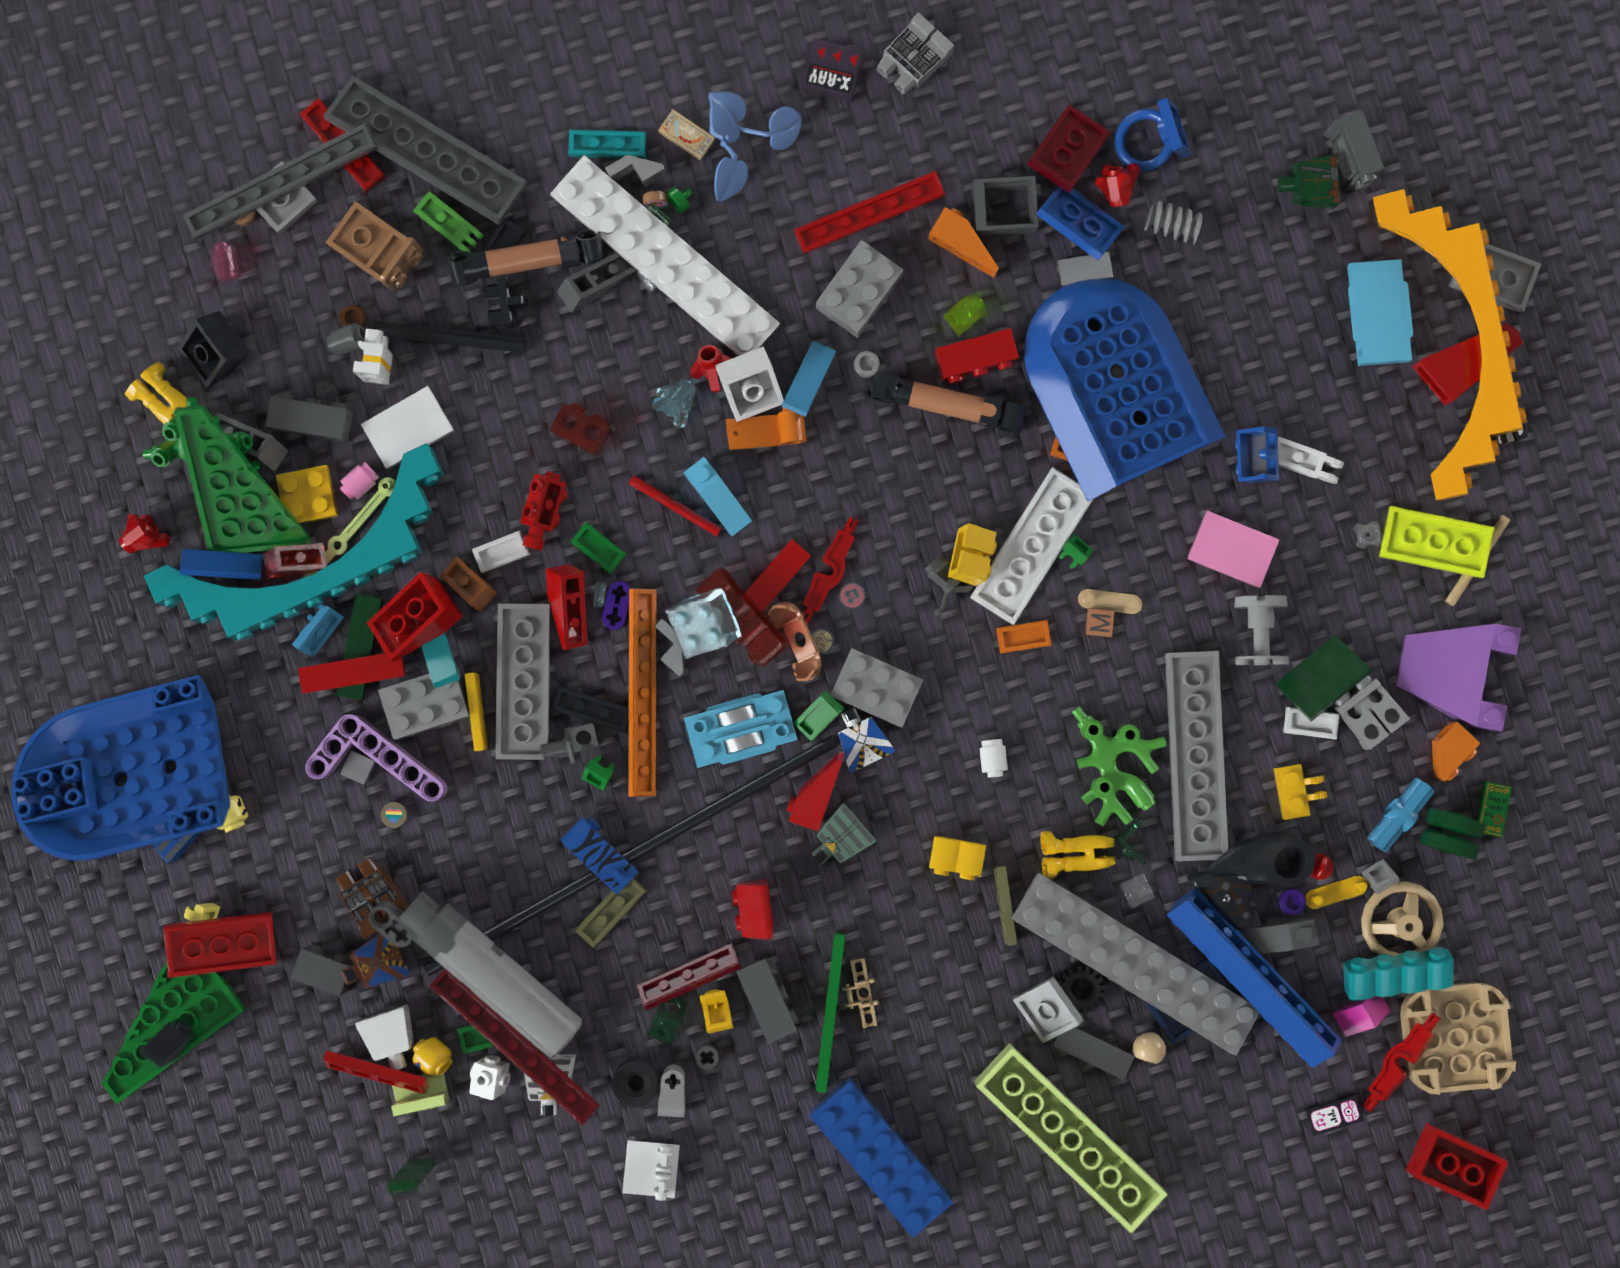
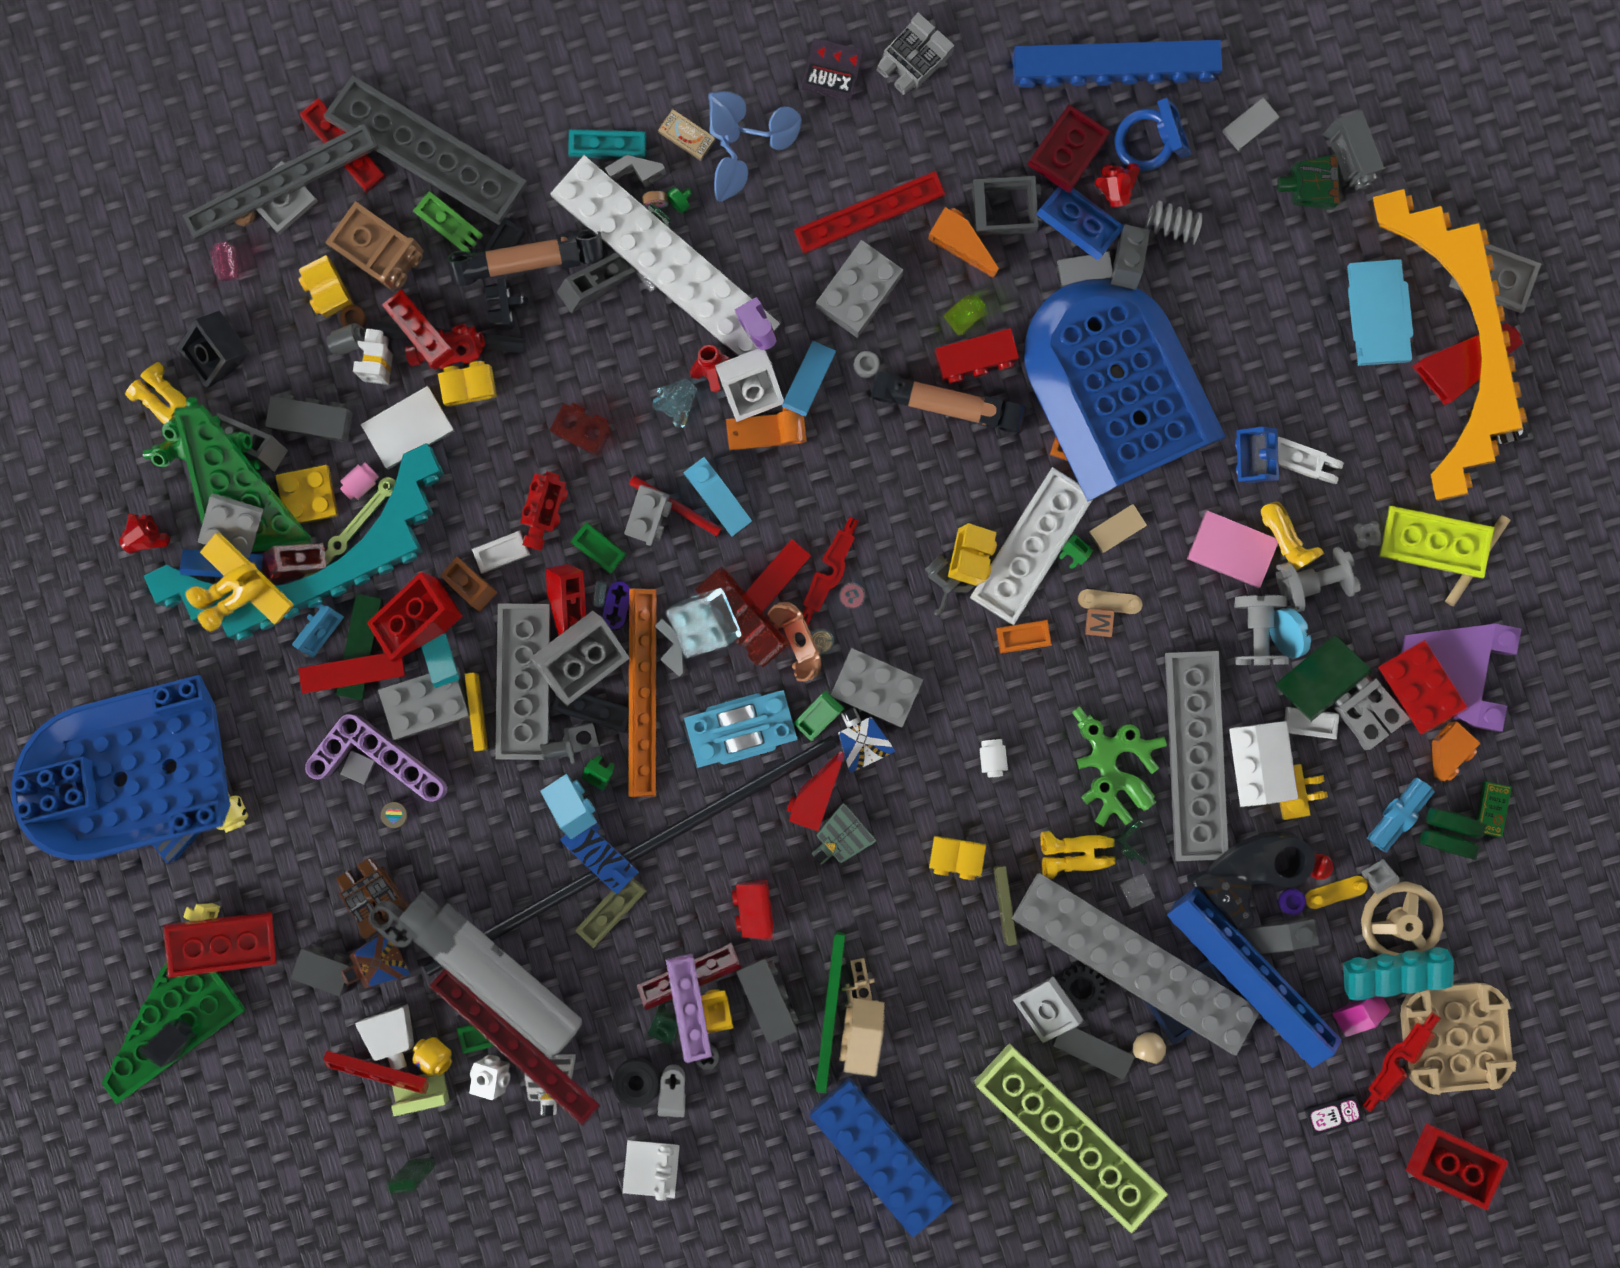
(202, 598): none -> yellow piece
(227, 558): none -> yellow tile
(234, 520): none -> light grey plate
(324, 286): none -> yellow brick
(418, 329): none -> tile
(458, 337): none -> red brick
(467, 384): none -> yellow brick
(569, 806): none -> medium azure brick
(580, 657): none -> light grey brick
(647, 515): none -> light grey bracket
(688, 1008): none -> lavender tile
(754, 322): none -> medium lavender leg
(862, 1037): none -> tan brick
(1117, 63): none -> blue brick
(1117, 528): none -> tan tile
(1130, 257): none -> dark grey brick
(1250, 124): none -> light grey tile
(1263, 763): none -> white slope
(1279, 522): none -> yellow piece
(1290, 633): none -> medium azure tile
(1308, 582): none -> light grey piece
(1423, 688): none -> red brick

